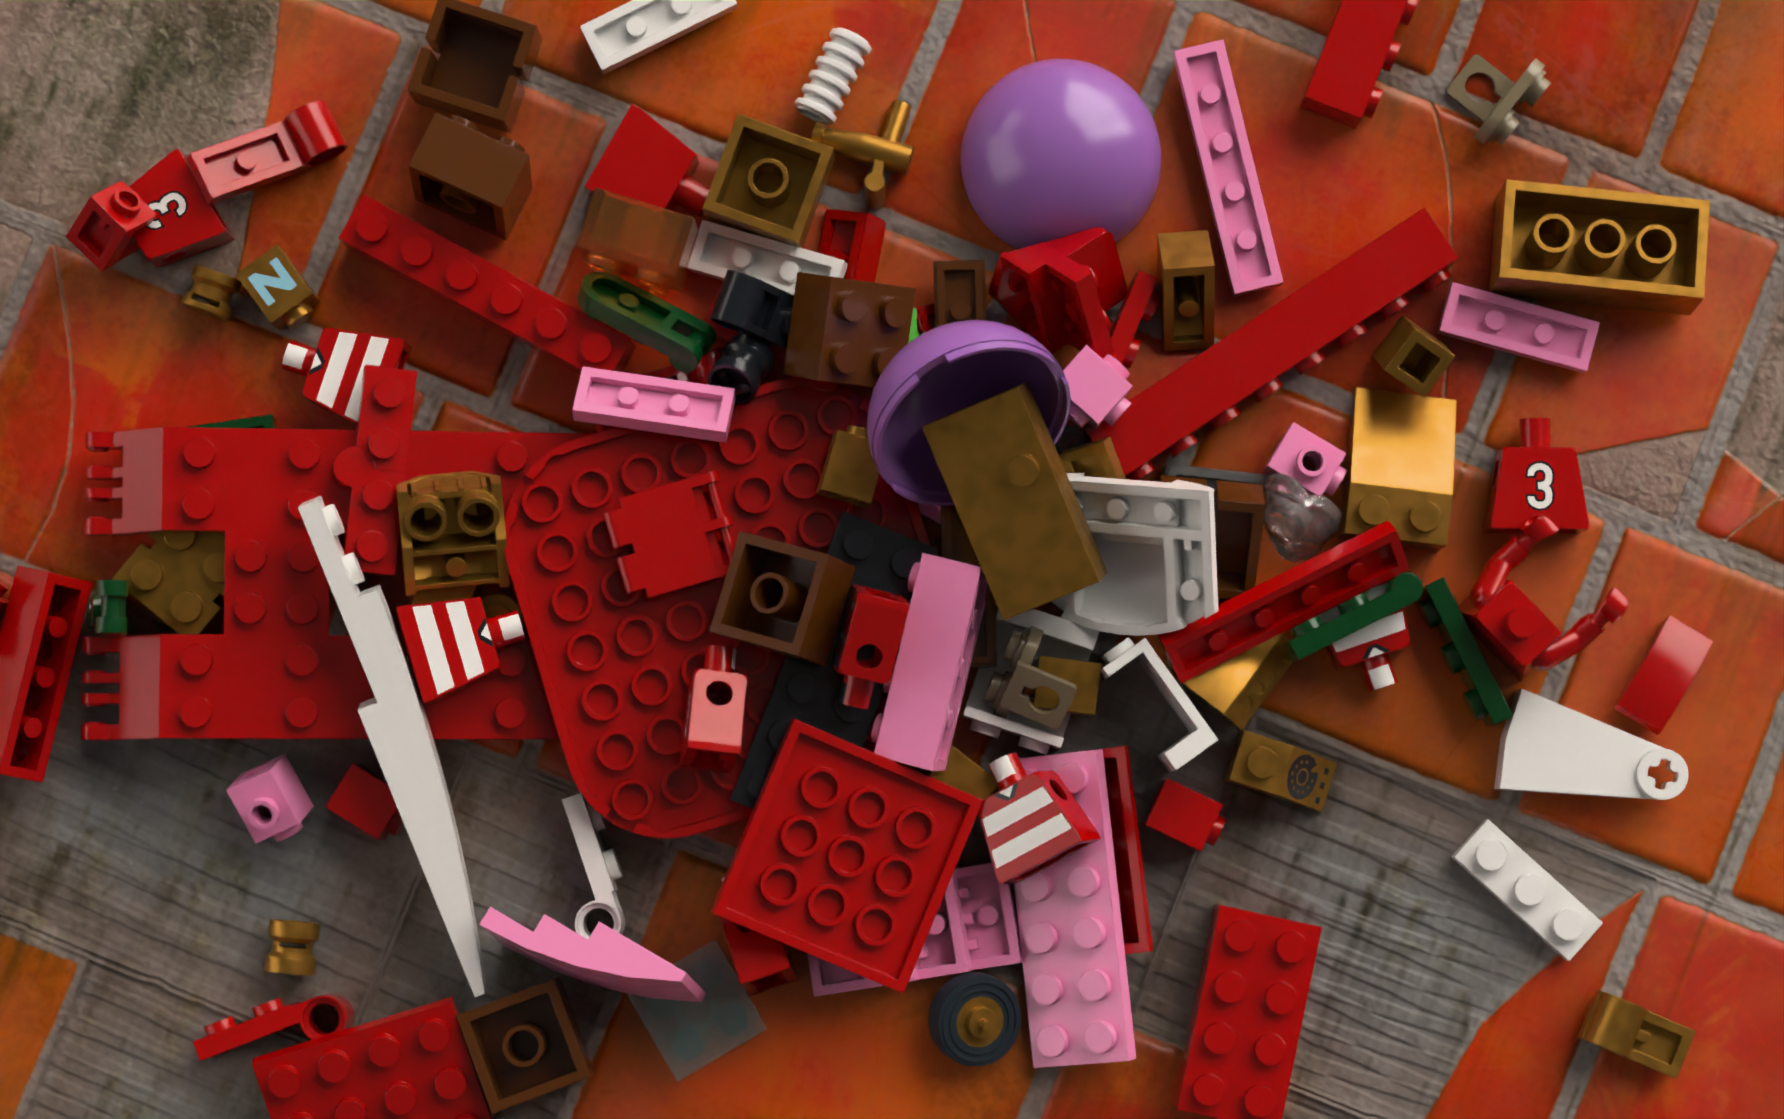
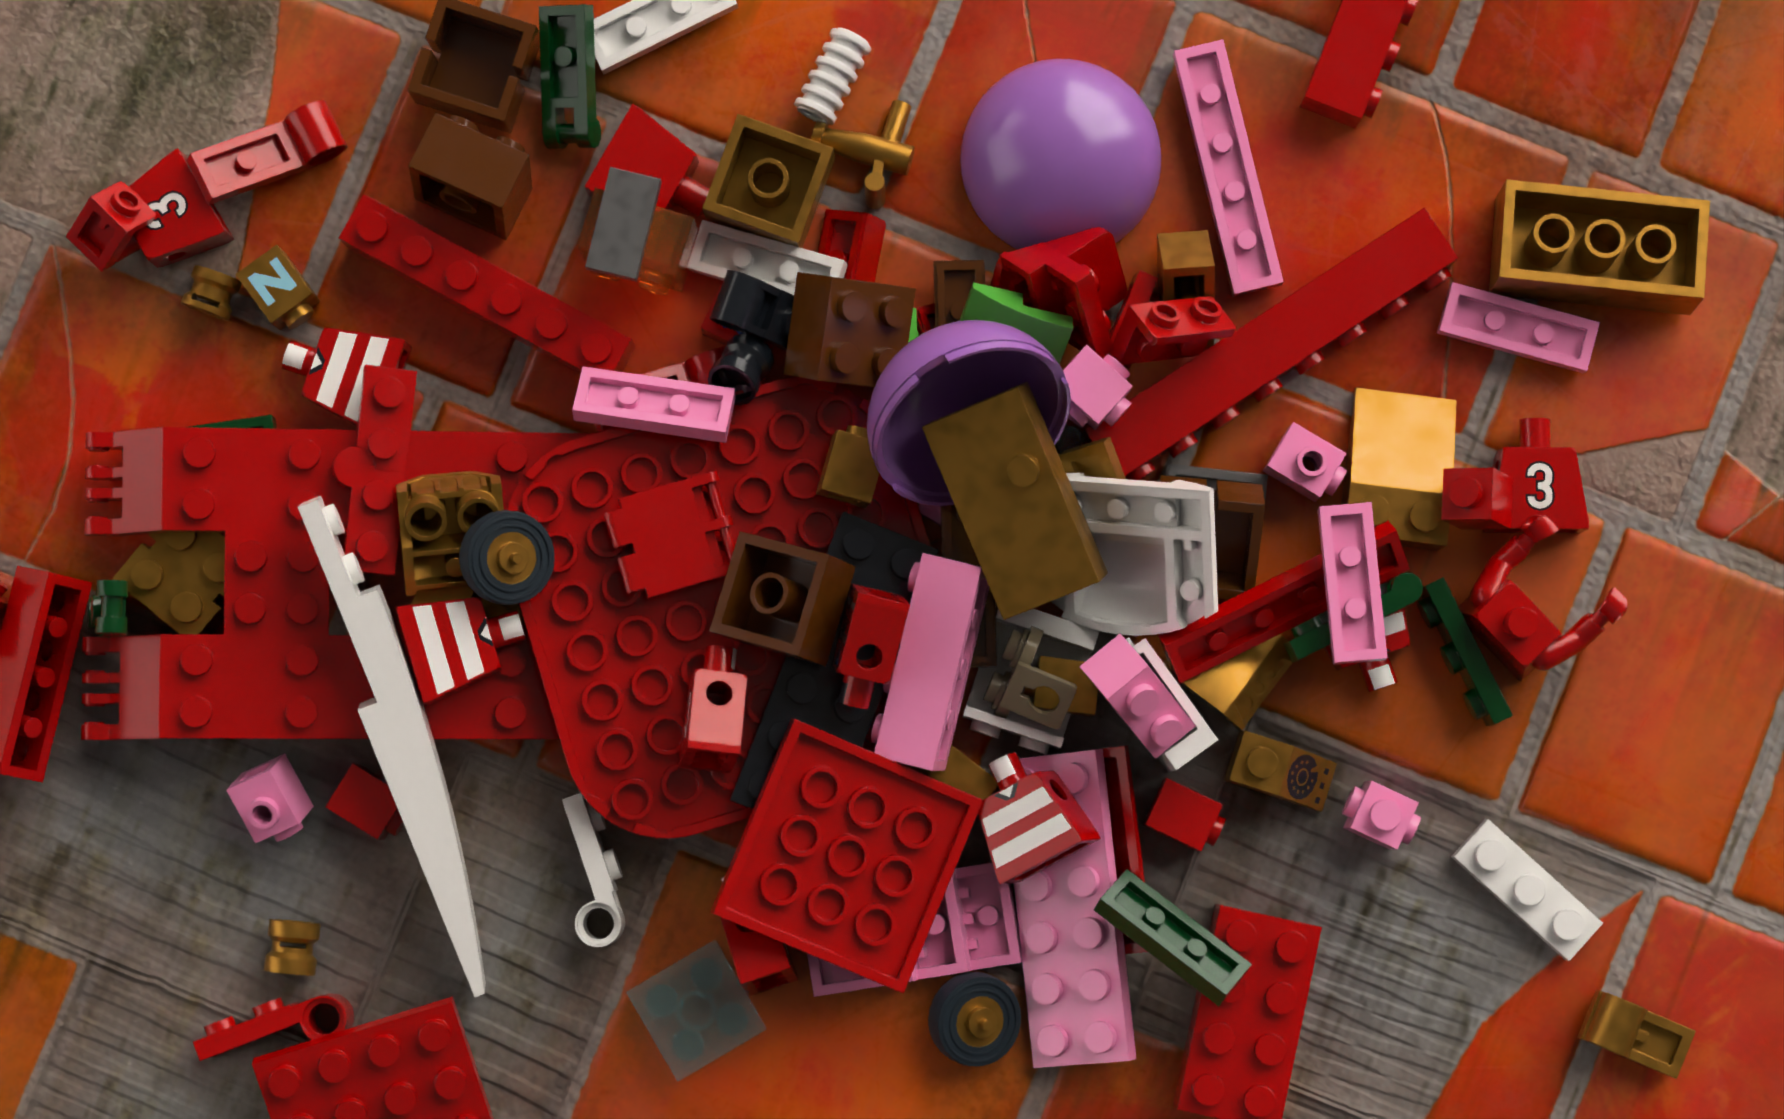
(506, 557): none -> black wheel
(526, 1045): reddish brown brick -> none
(568, 76): none -> dark green plate
(601, 960): bright pink slope -> none
(623, 224): none -> flat silver tile
(646, 319): dark green plate -> none
(1007, 307): none -> bright green slope
(1137, 696): none -> bright pink brick
(1169, 329): none -> red bracket
(1172, 937): none -> dark green plate
(1297, 521): clear hair -> none
(1352, 583): none -> bright pink plate
(1381, 815): none -> bright pink brick
(1413, 356): pearl gold brick -> none
(1477, 498): none -> red brick
(1498, 119): dark tan bracket -> none
(1573, 754): white piece -> none
(1663, 675): red slope -> none

